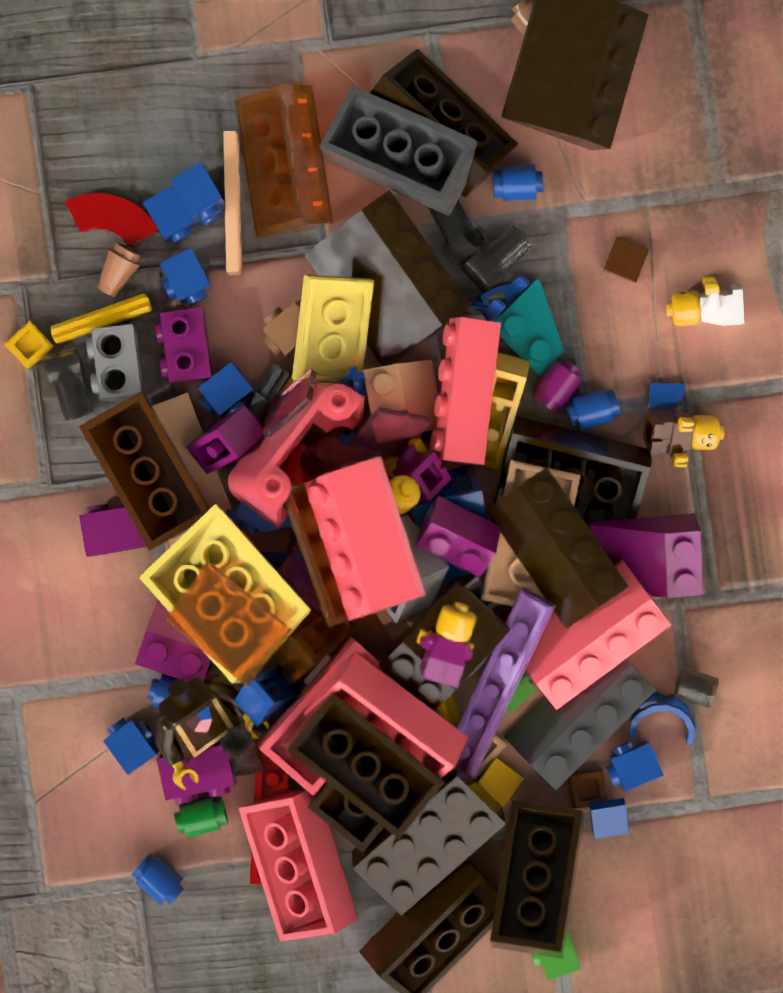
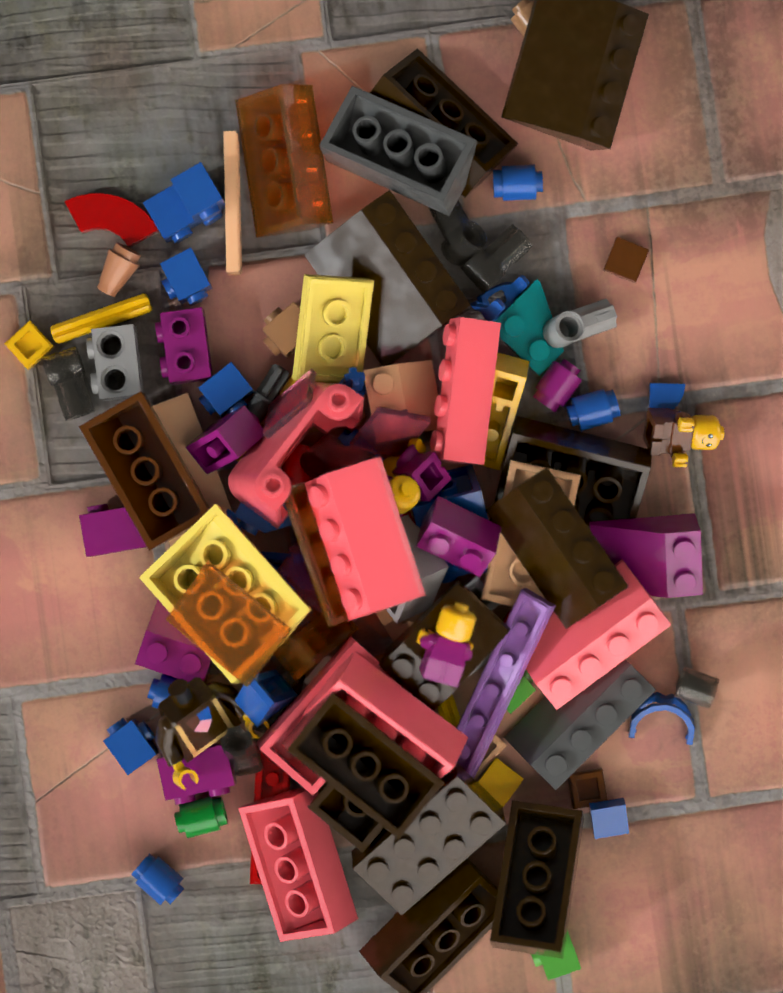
(580, 323): none -> light grey piece
(633, 765): blue brick -> none
(712, 306): piece -> none

